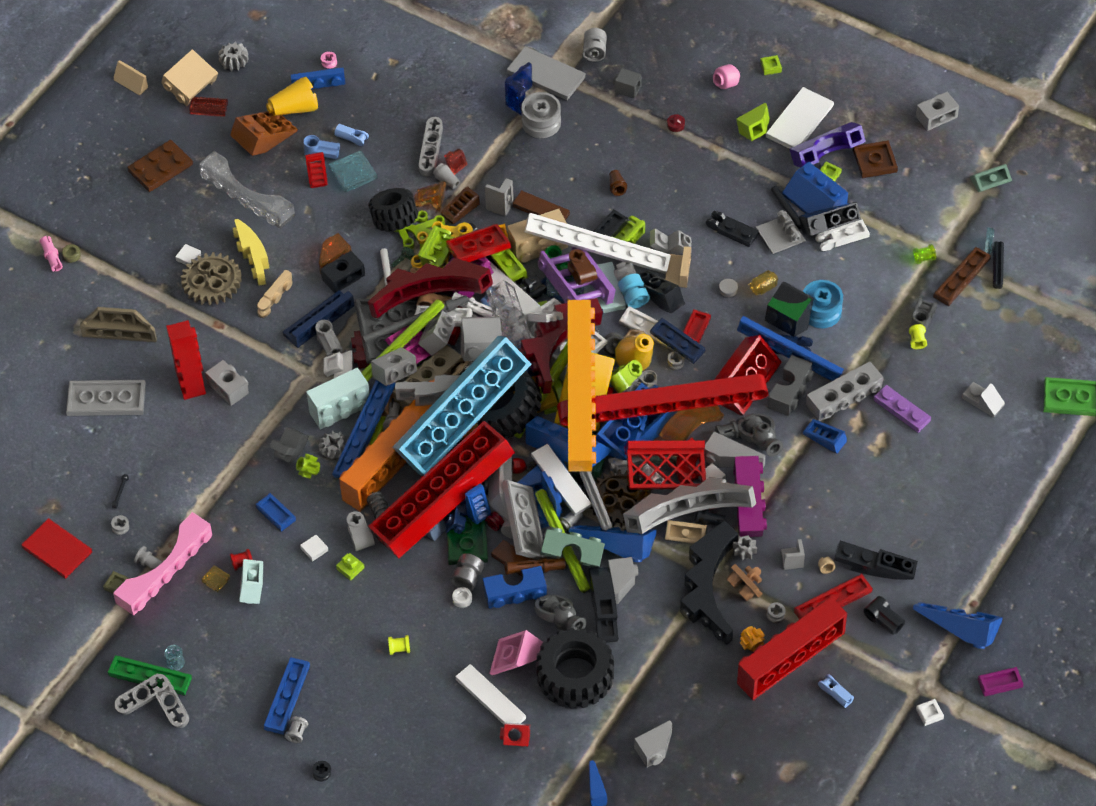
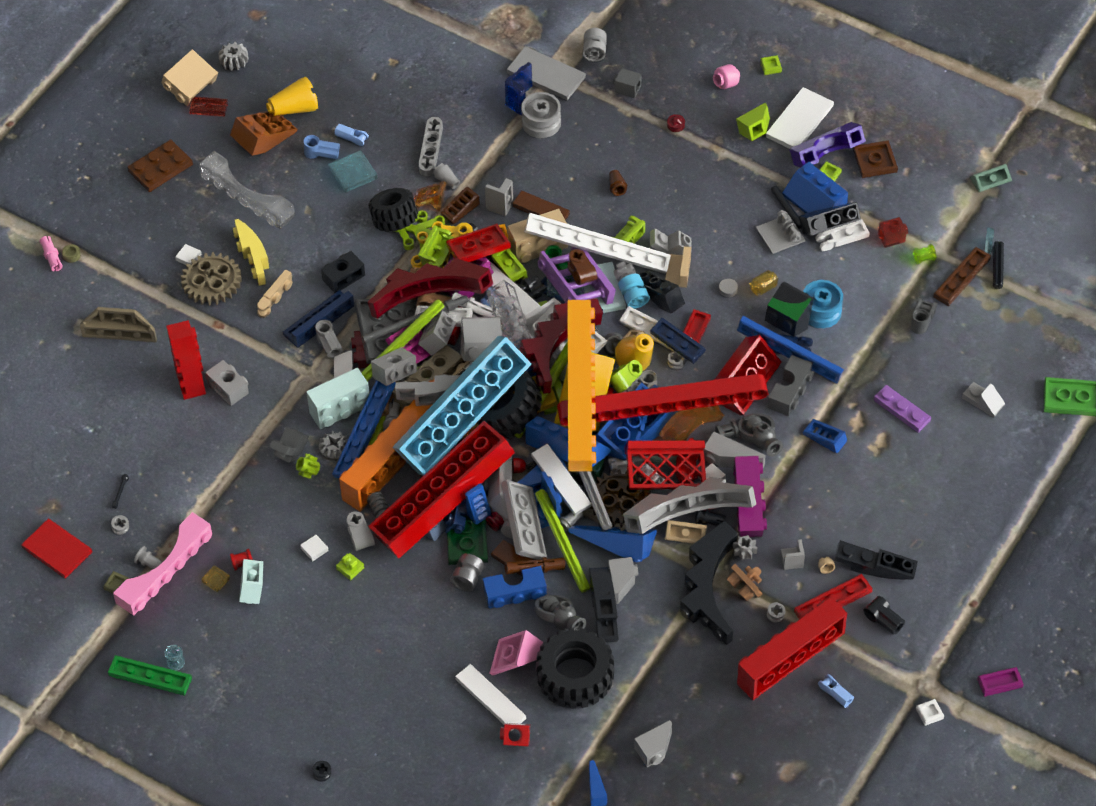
(106, 397): light grey tile -> none
(130, 78): tan slope -> none
(160, 694): light grey beam -> none
(275, 512): blue tile -> none
(286, 696): blue plate -> none
(296, 729): light grey bush -> none
(317, 170): red slope -> none
(322, 78): blue plate -> none
(328, 64): bright pink bush -> none
(332, 249): clear orange slope -> none
(333, 364): white tile -> none
(385, 263): white bar -> none
(399, 644): neon yellow bush -> none
(406, 253): clear green hand -> none
(456, 160): clear red tile -> none
(462, 597): white tile -> none
(545, 316): white tile -> none
(589, 549): sand green arch -> none
(611, 224): black plate -> none
(732, 228): black hinge -> none
(752, 638): light orange gear -> none
(831, 397): light grey brick -> none
(892, 232): none -> clear red brick
(917, 335): neon yellow bush -> none
(937, 111): light grey brick -> none
(972, 628): blue wedge -> none

